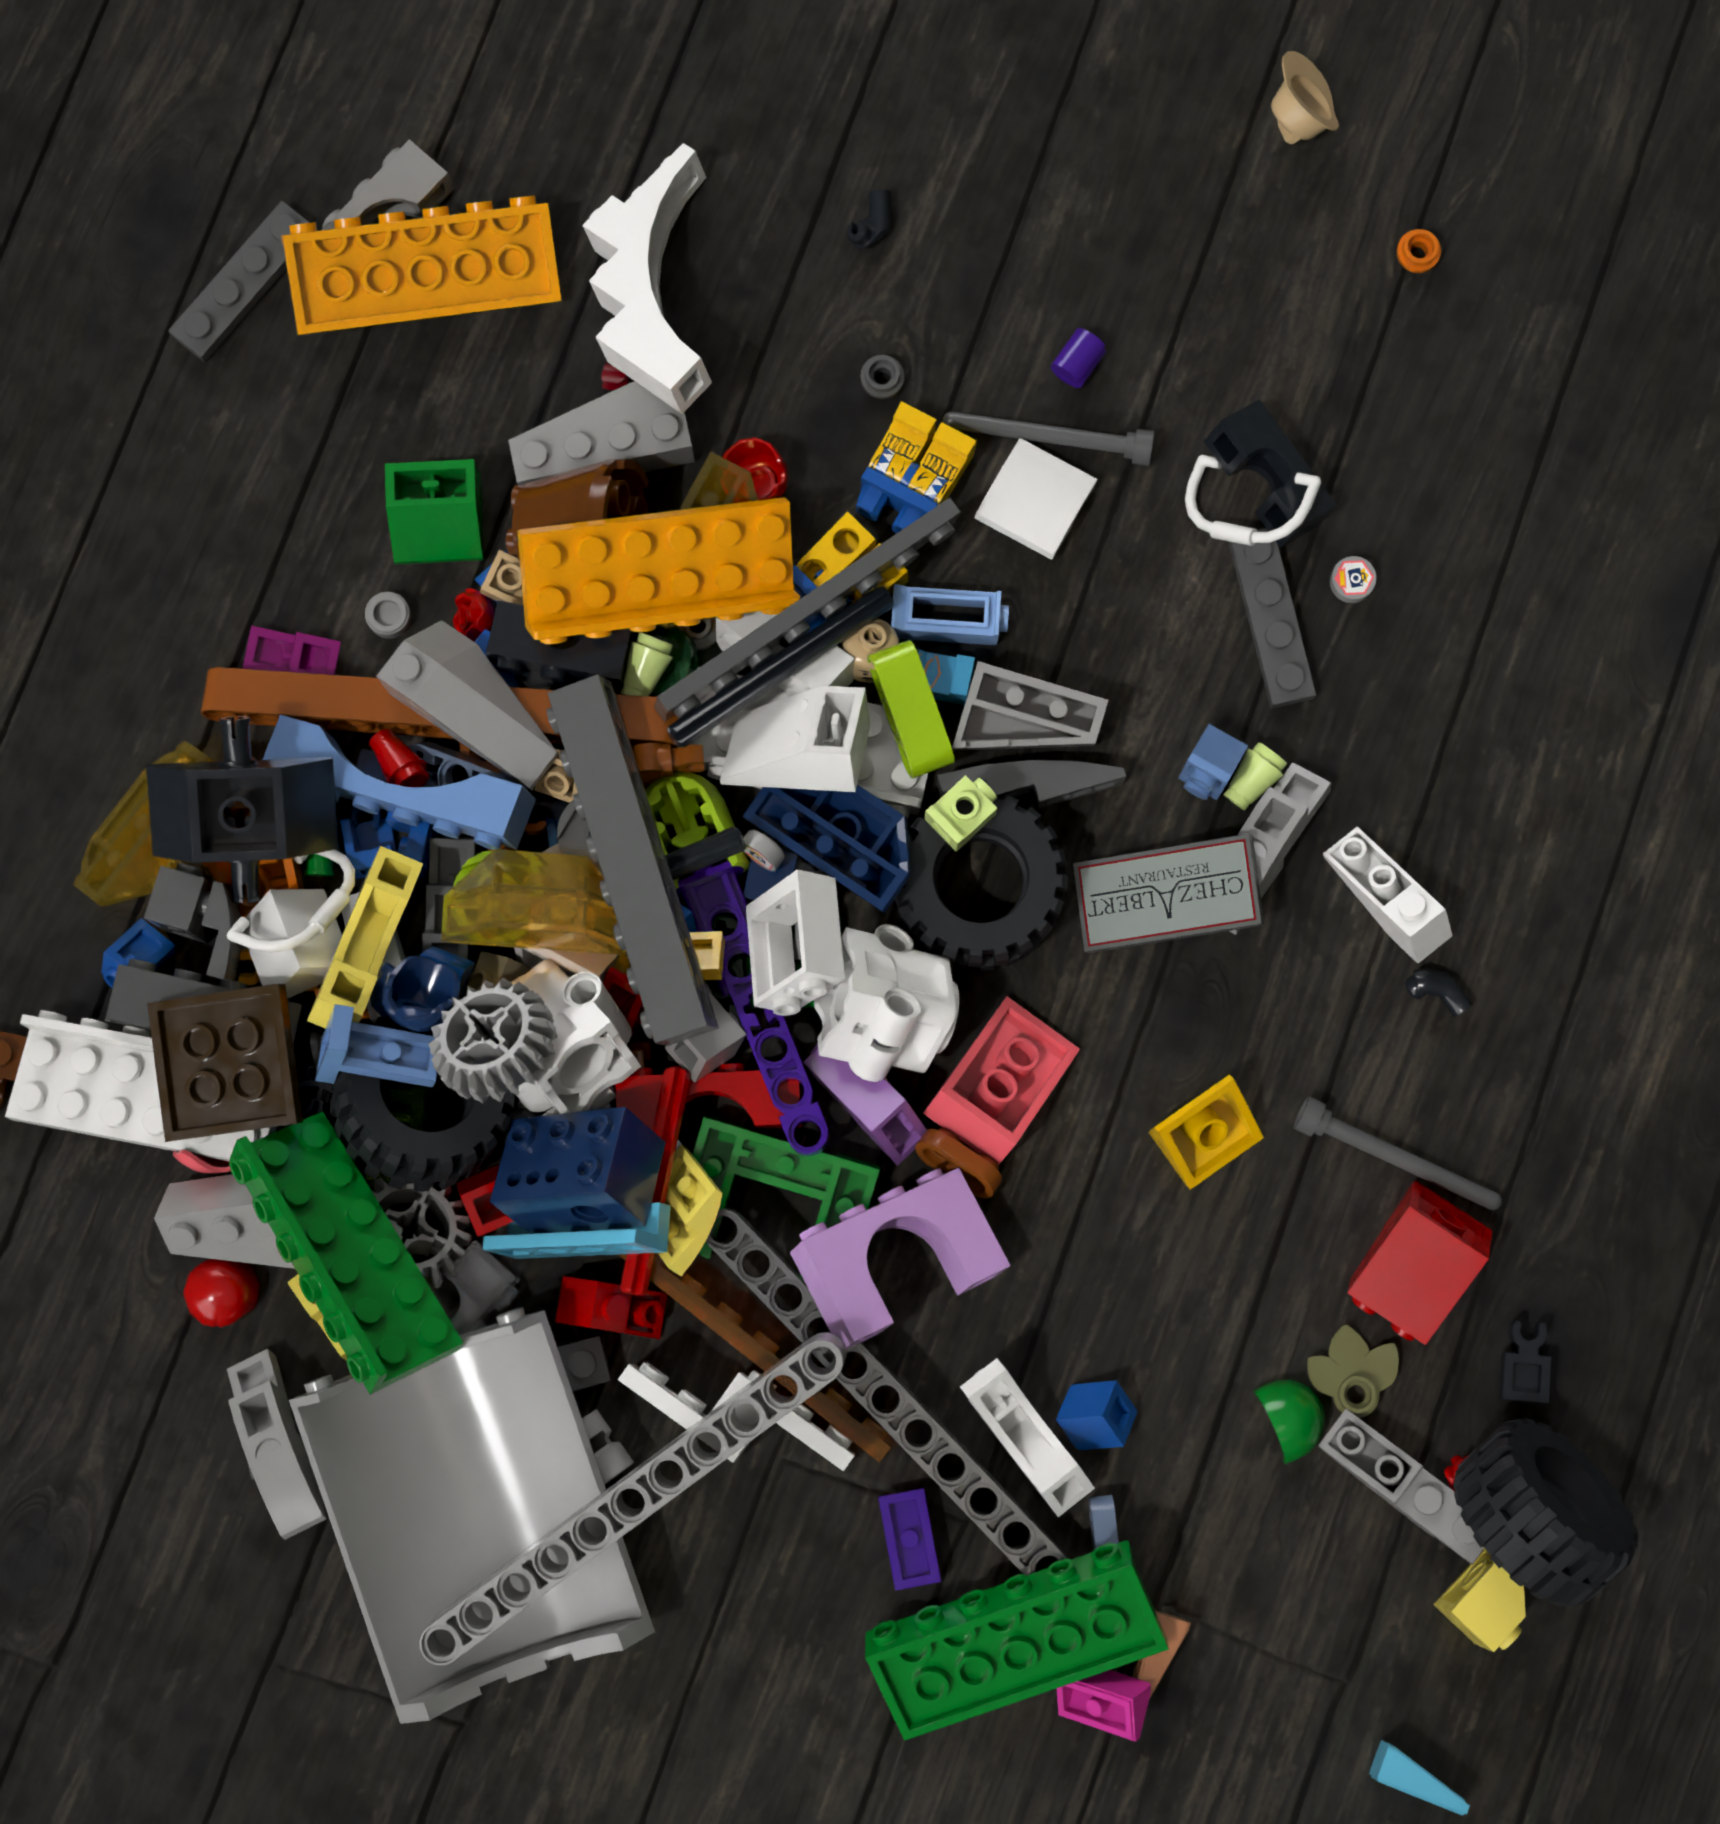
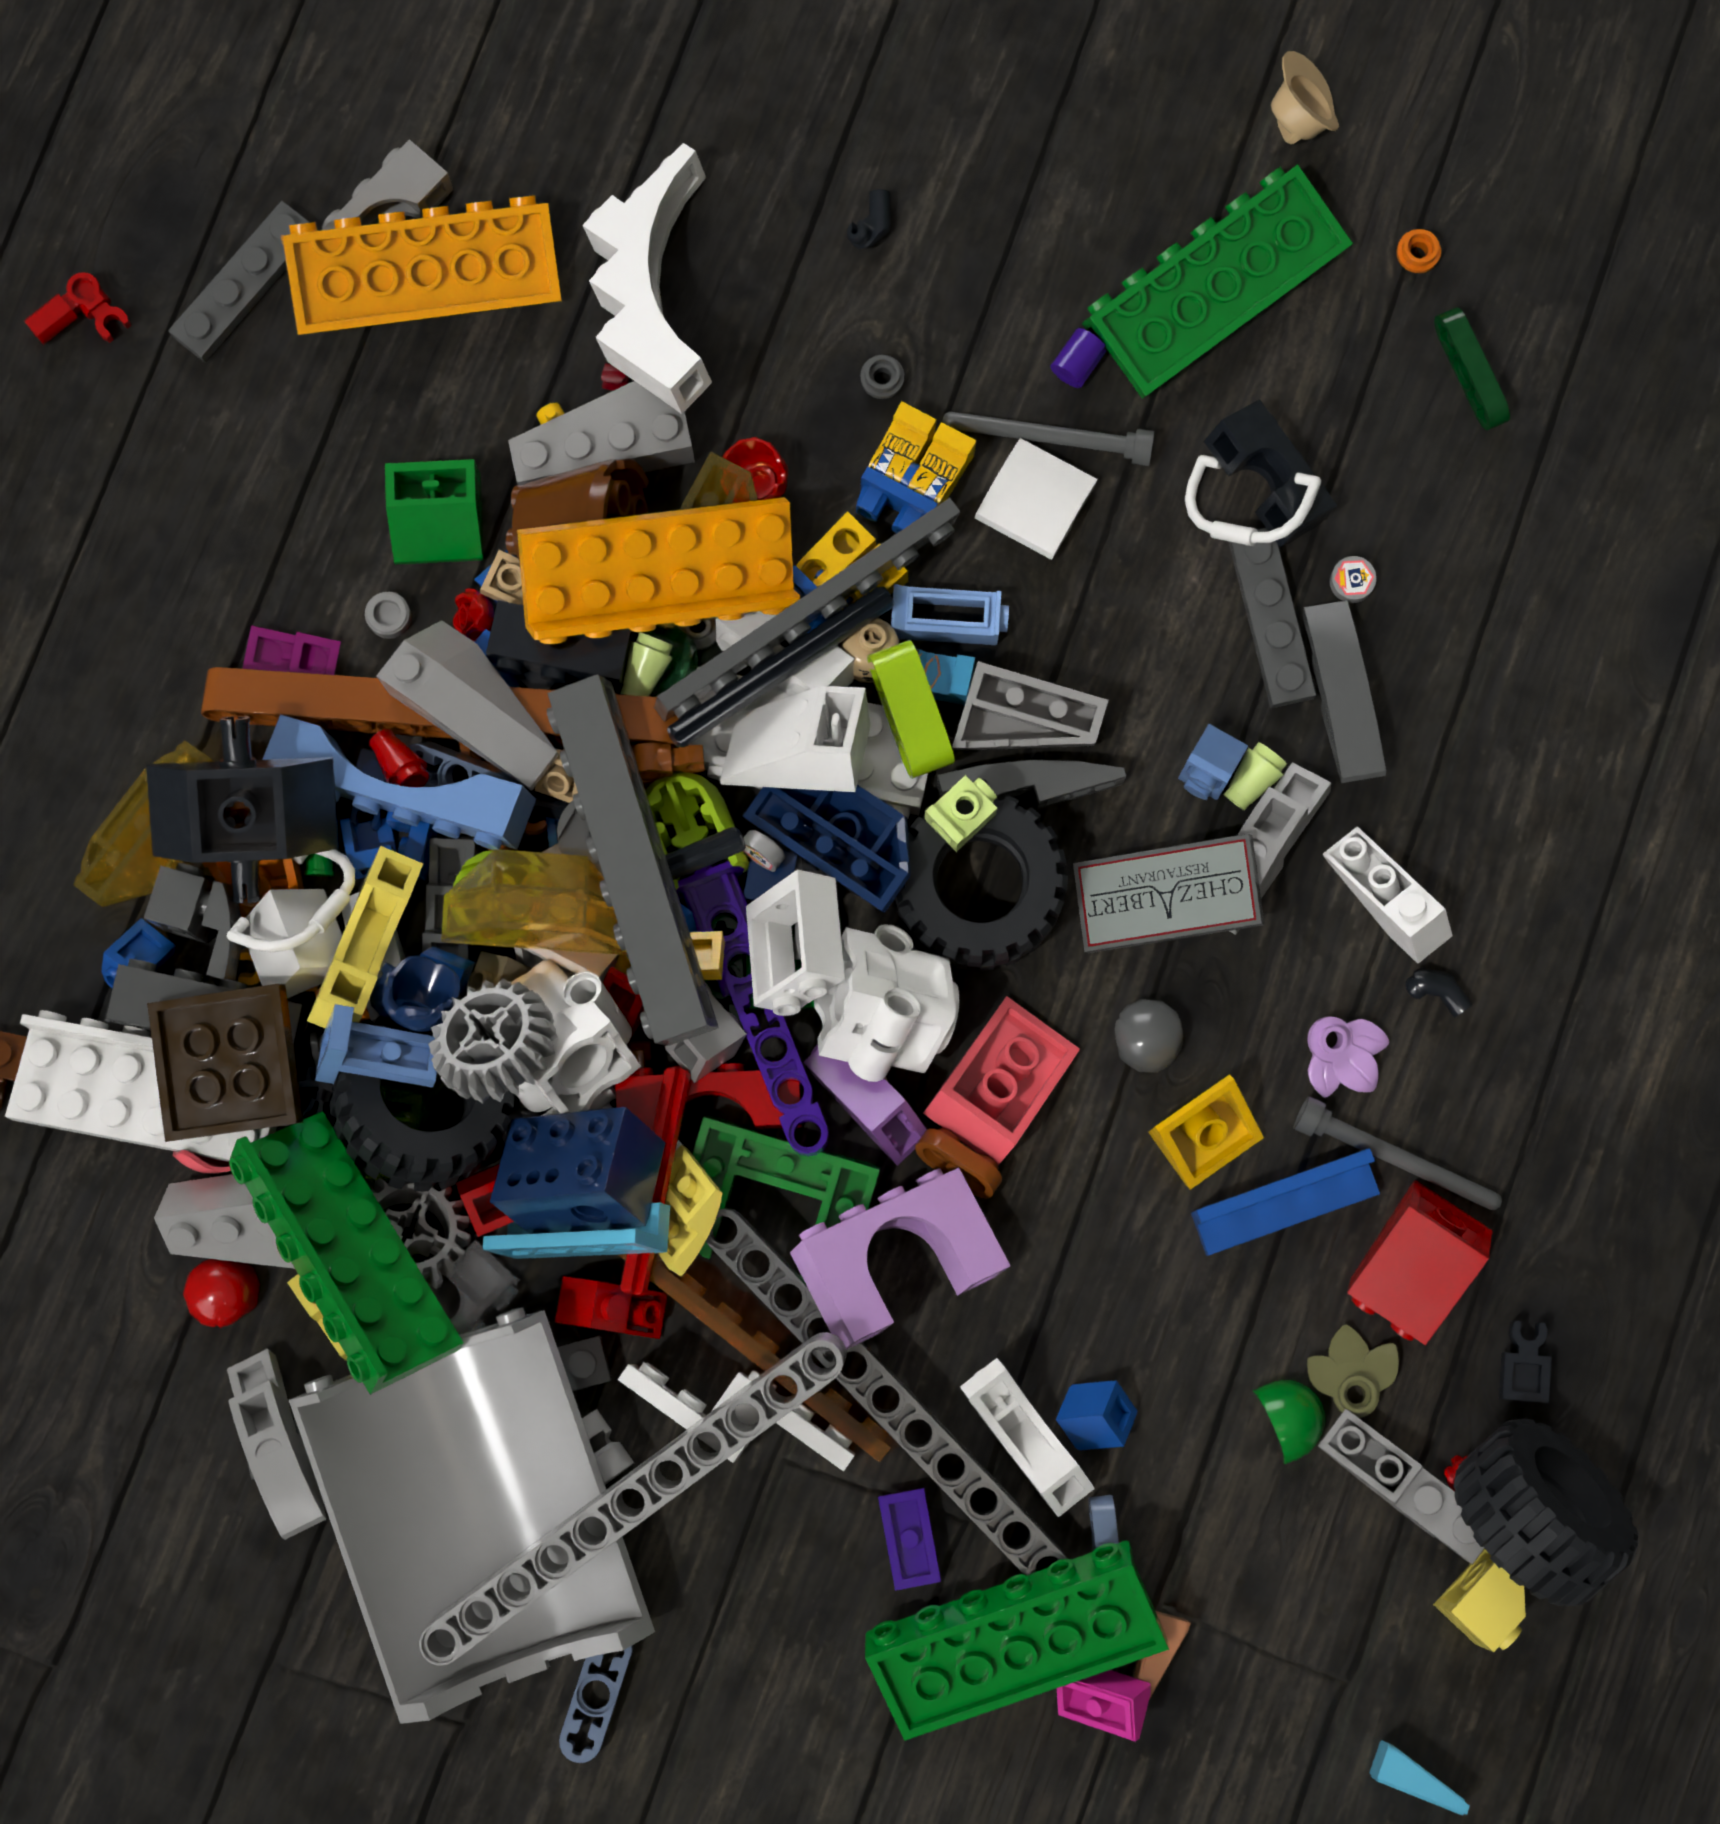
(82, 295): none -> red bar
(549, 412): none -> yellow hand
(596, 1732): none -> sand blue beam
(1148, 1035): none -> dark grey hair
(1217, 279): none -> green bracket
(1286, 1202): none -> blue fence
(1344, 692): none -> dark grey slope
(1349, 1060): none -> lavender plate
(1472, 368): none -> dark green beam

